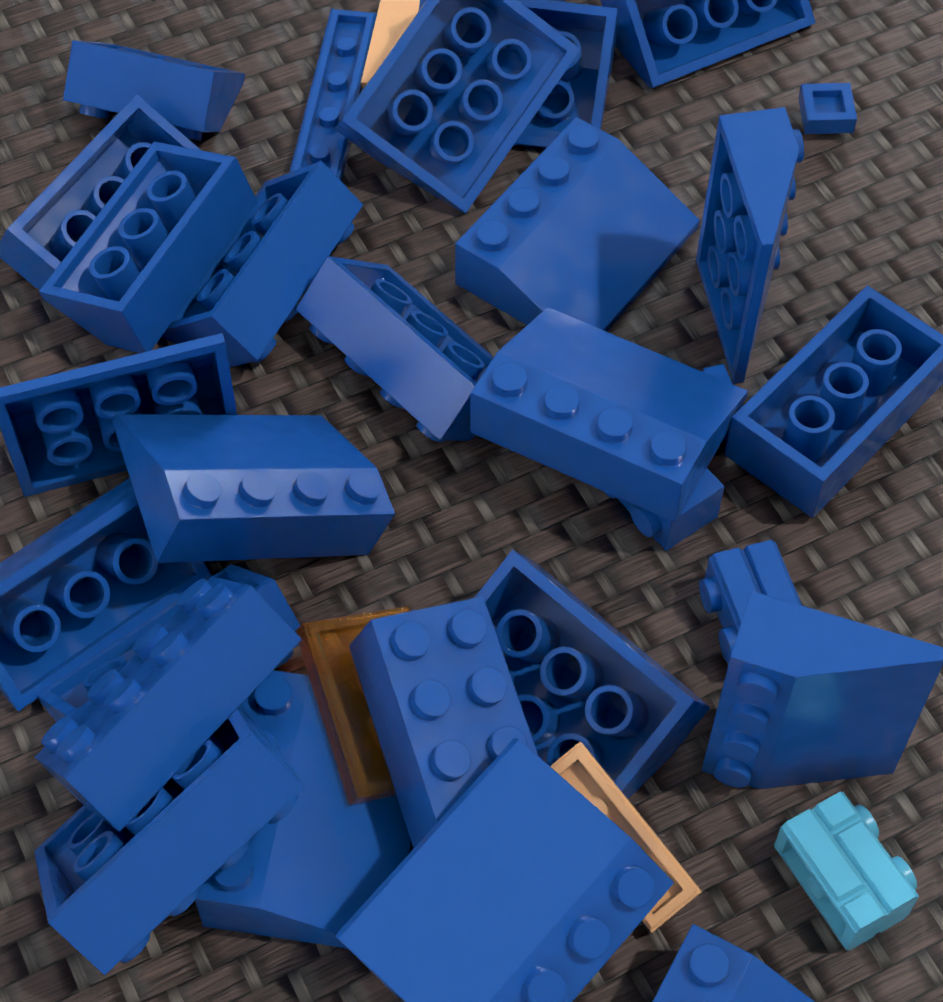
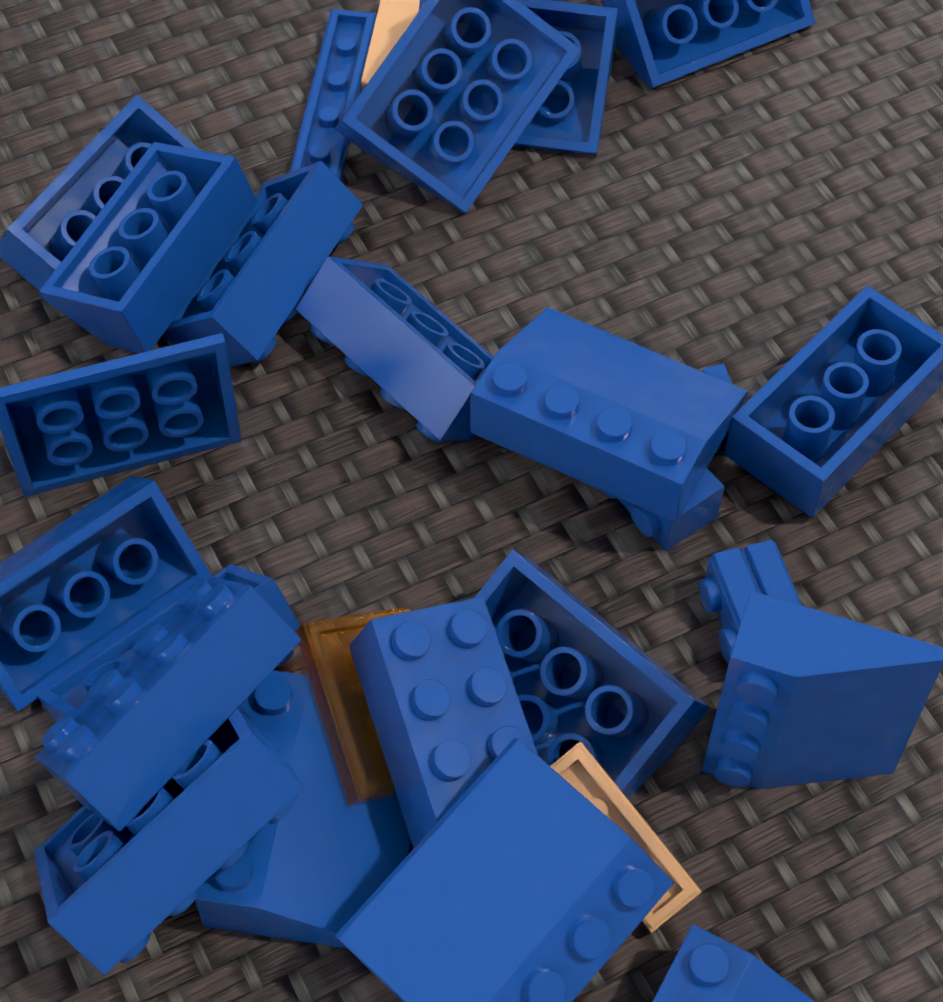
(182, 91): blue slope -> none
(251, 487): blue slope -> none
(574, 233): blue slope -> none
(744, 223): blue slope -> none
(827, 108): blue plate -> none
(847, 869): medium azure brick -> none

